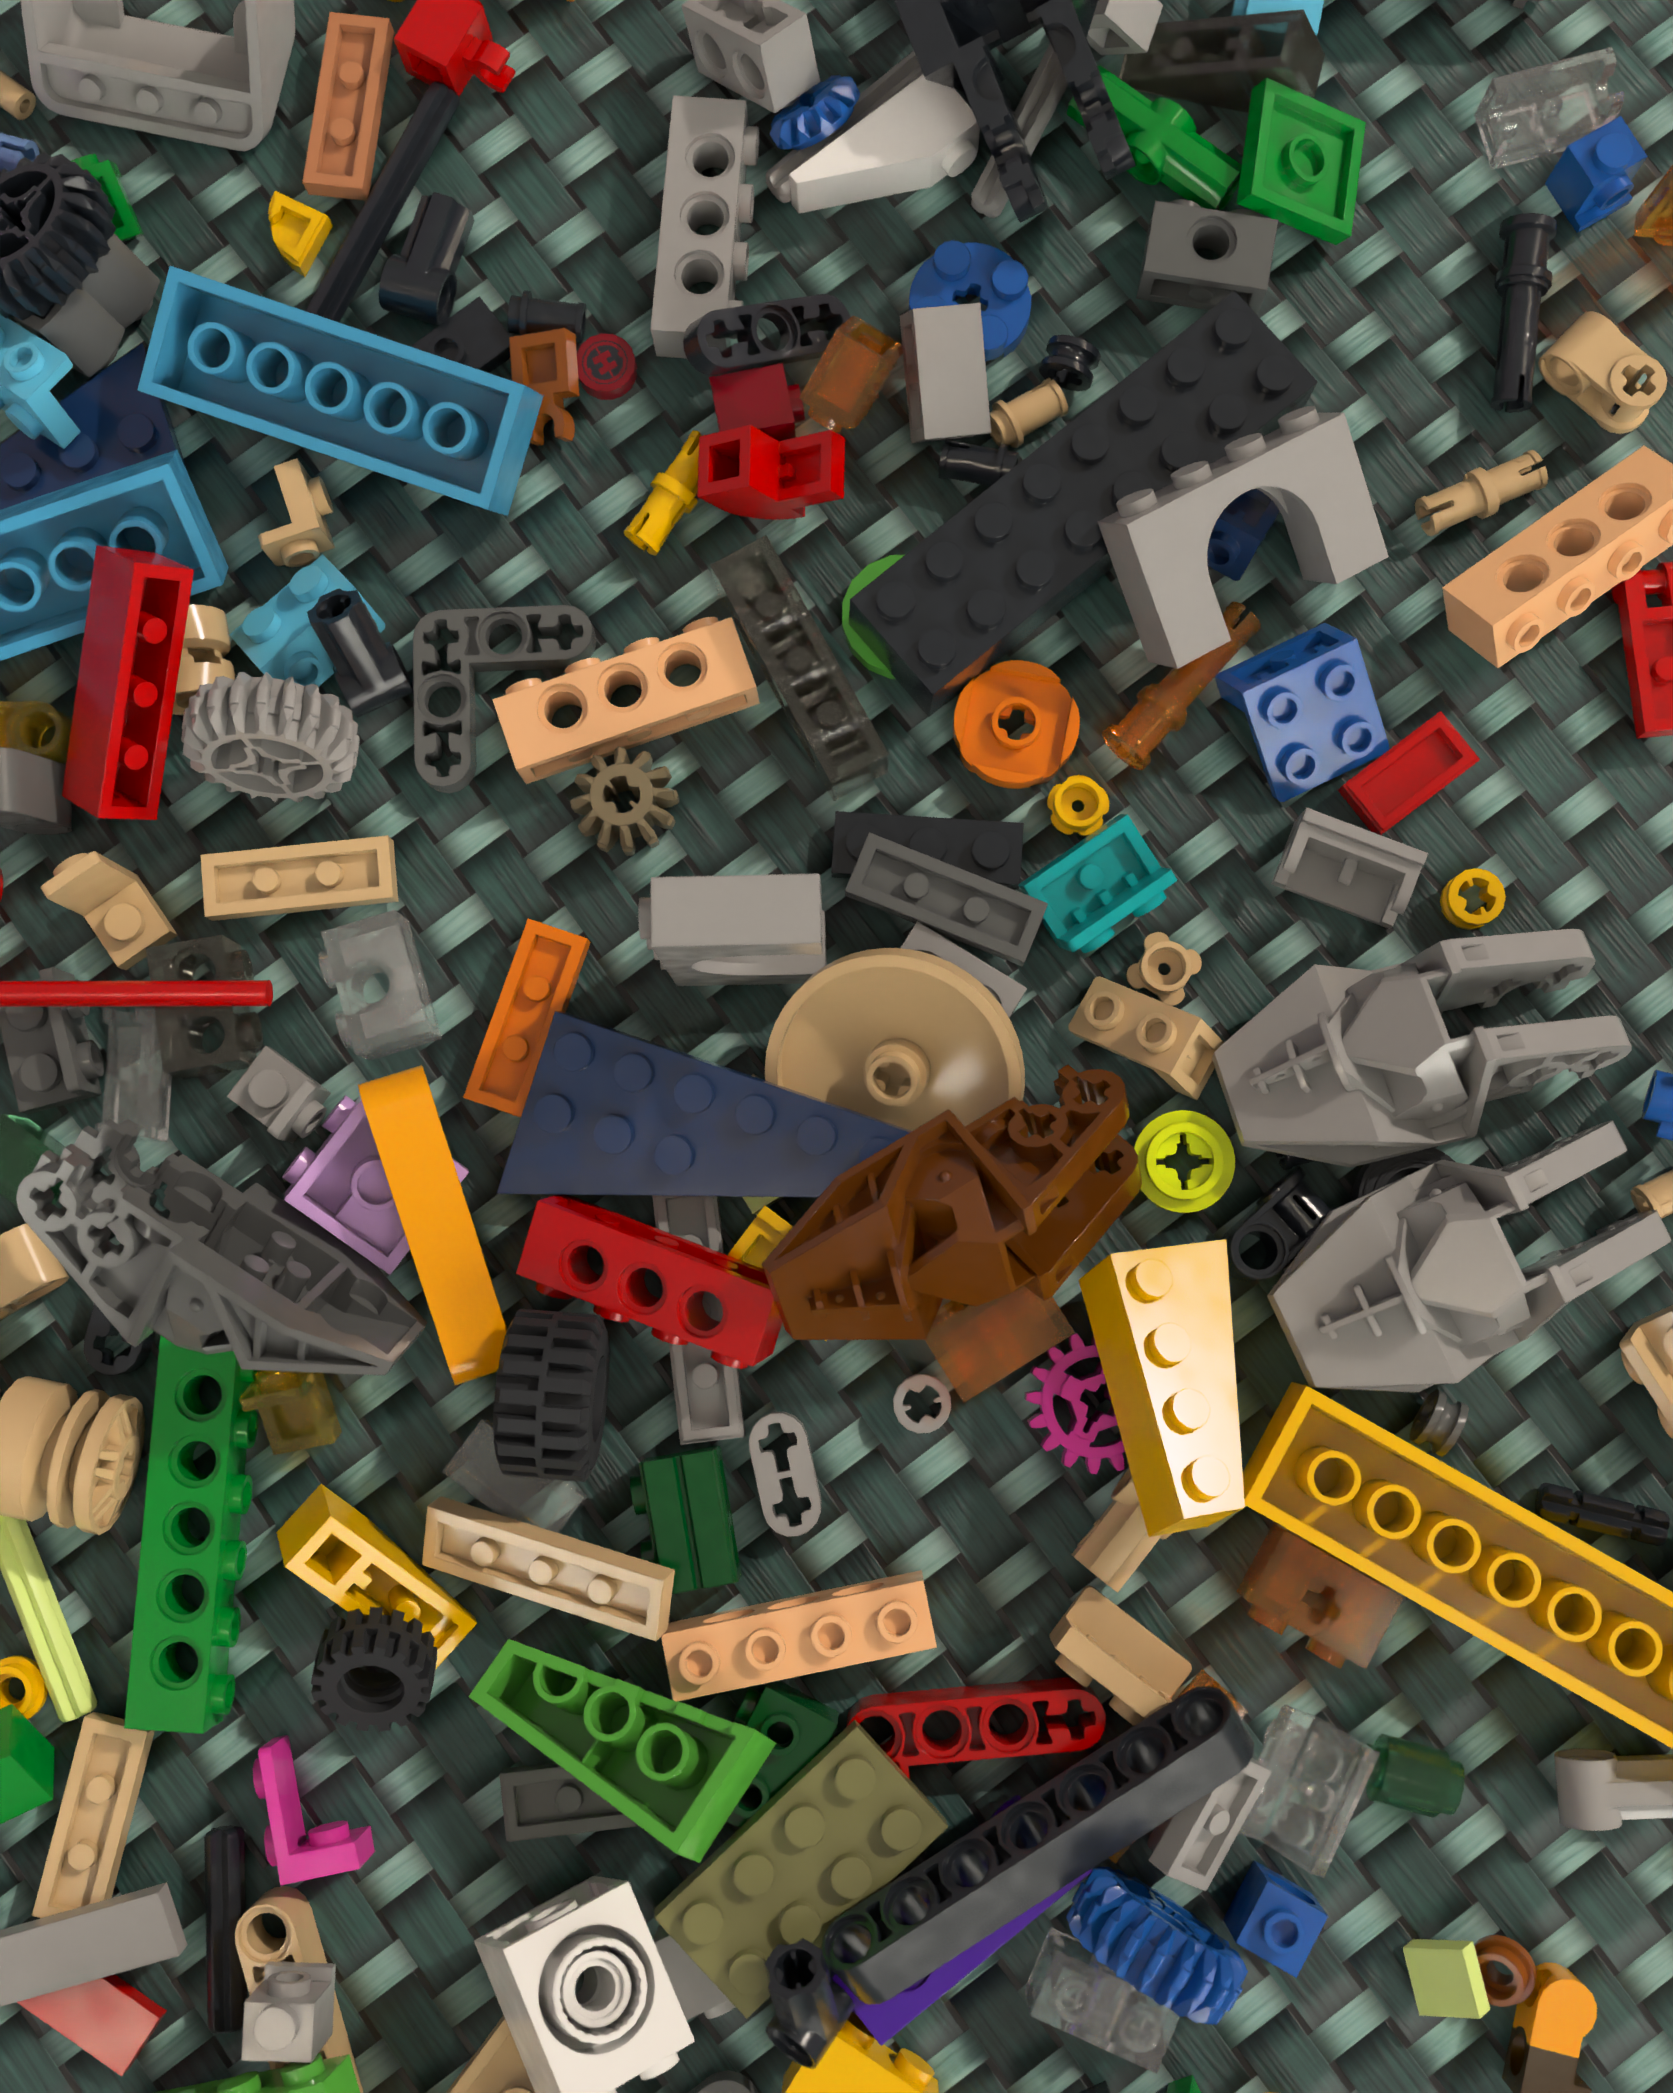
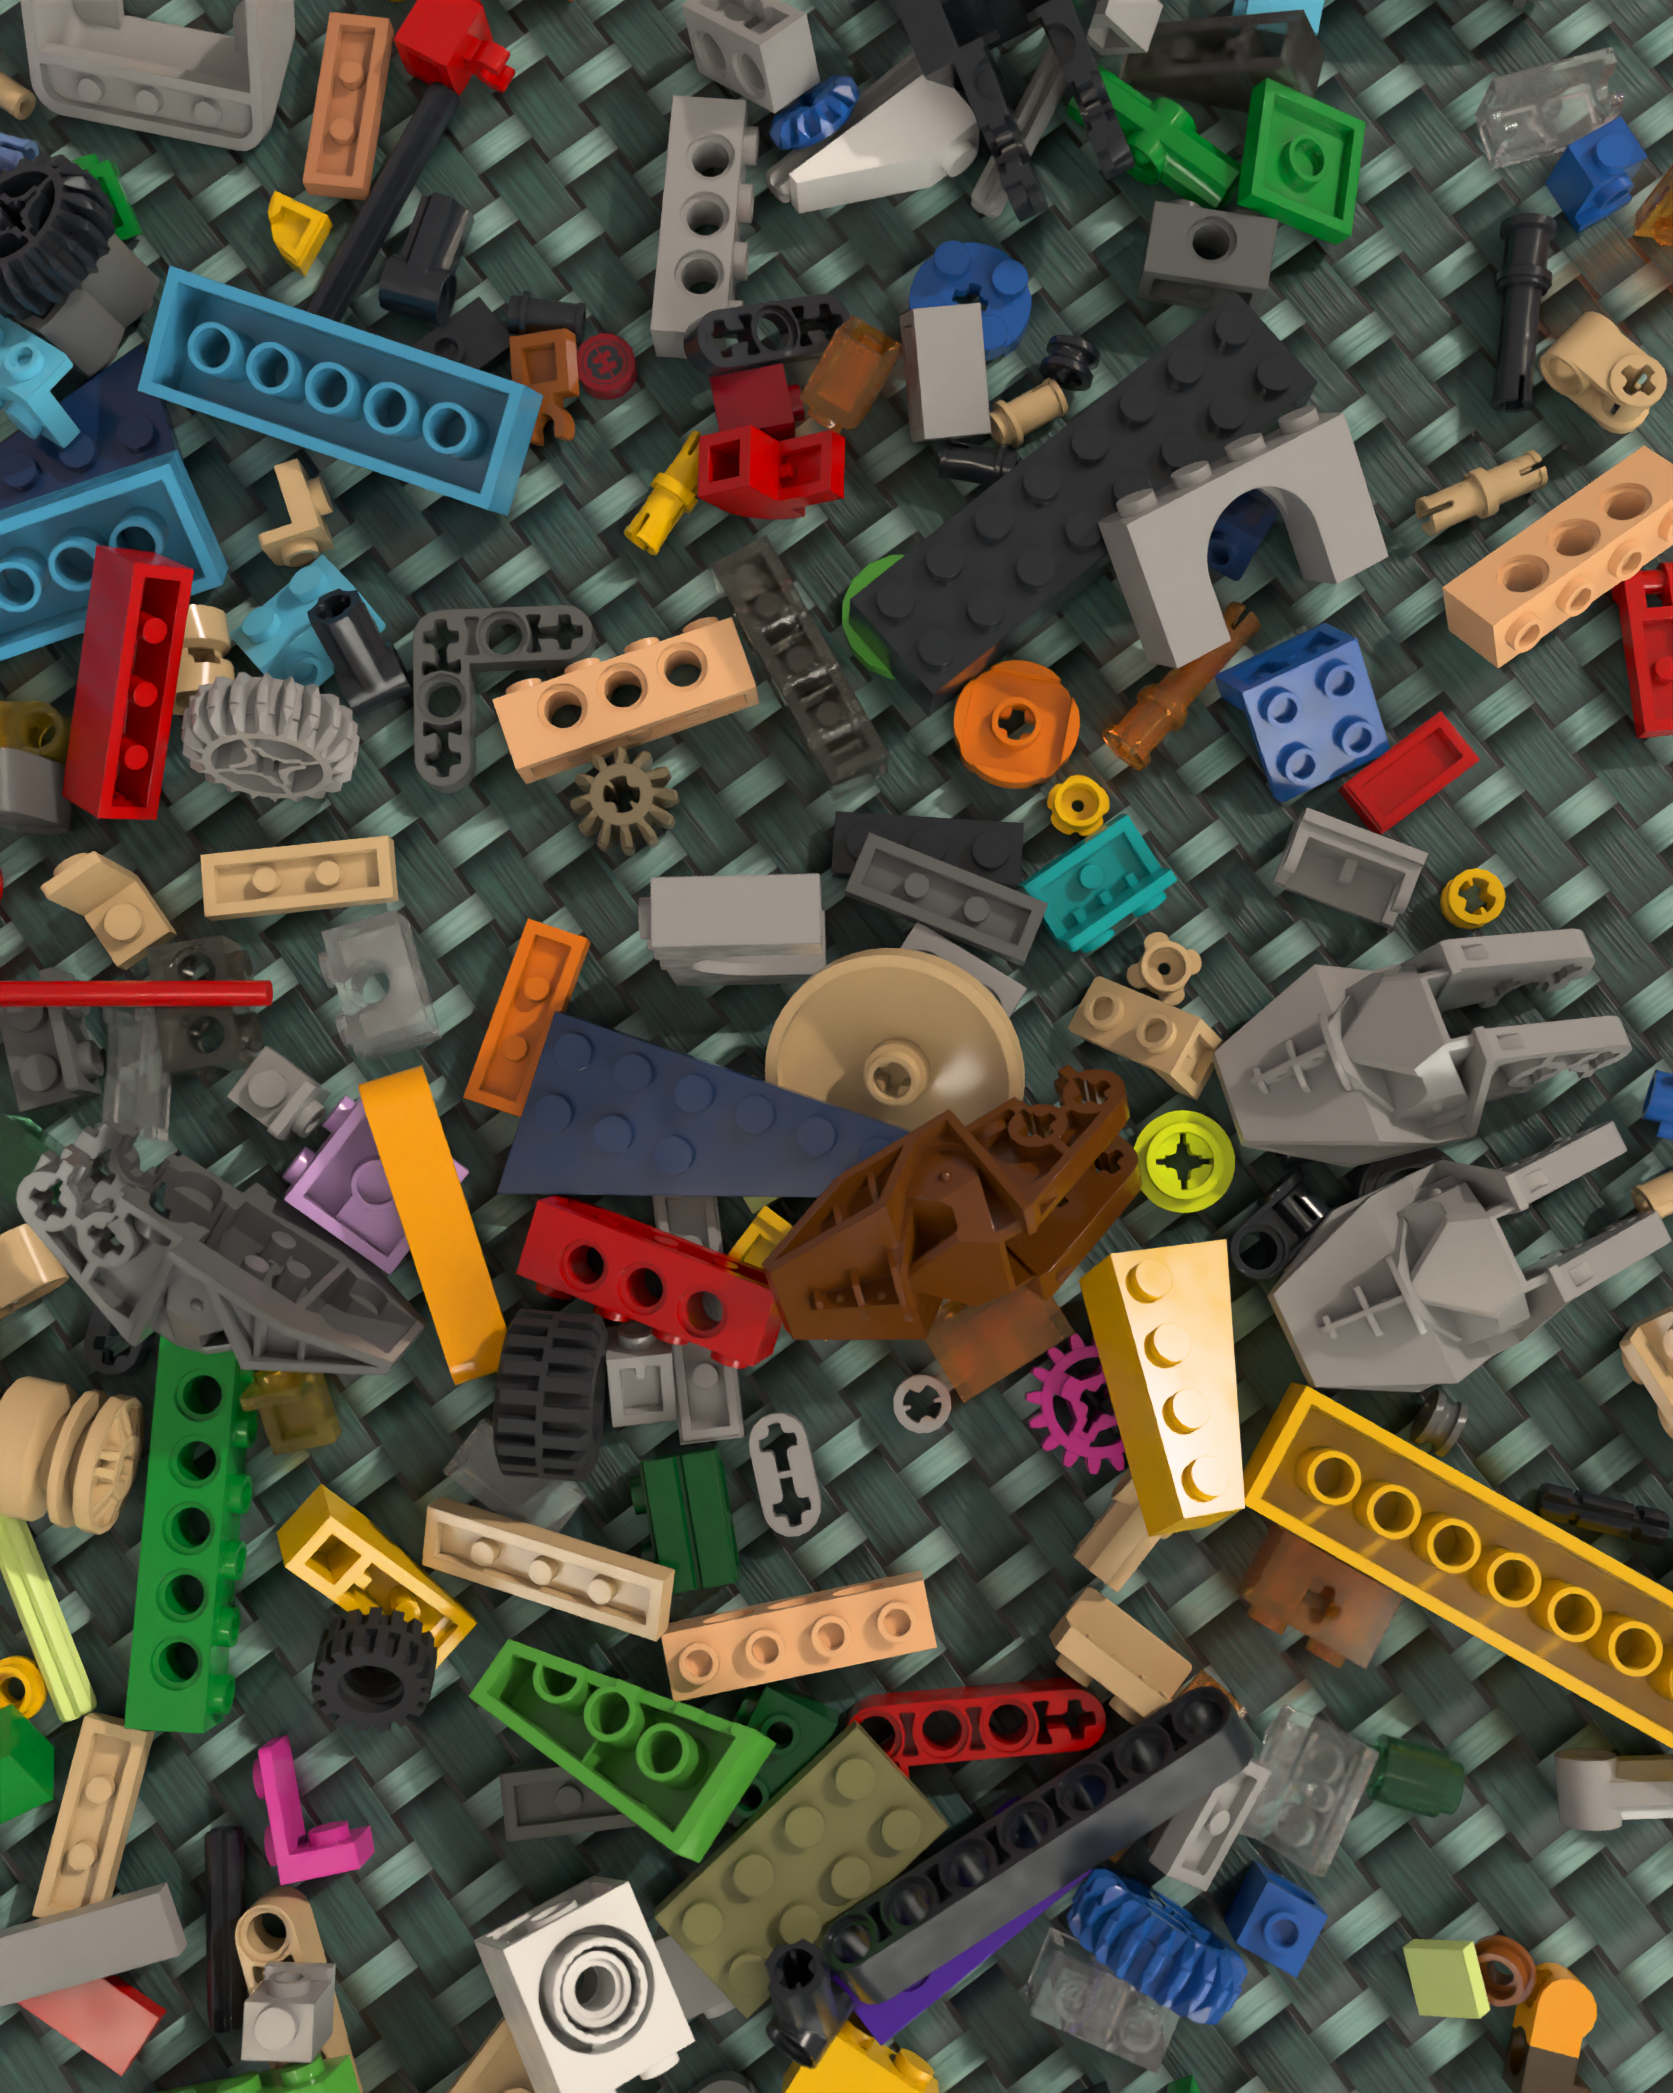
(639, 1376): none -> light grey bracket

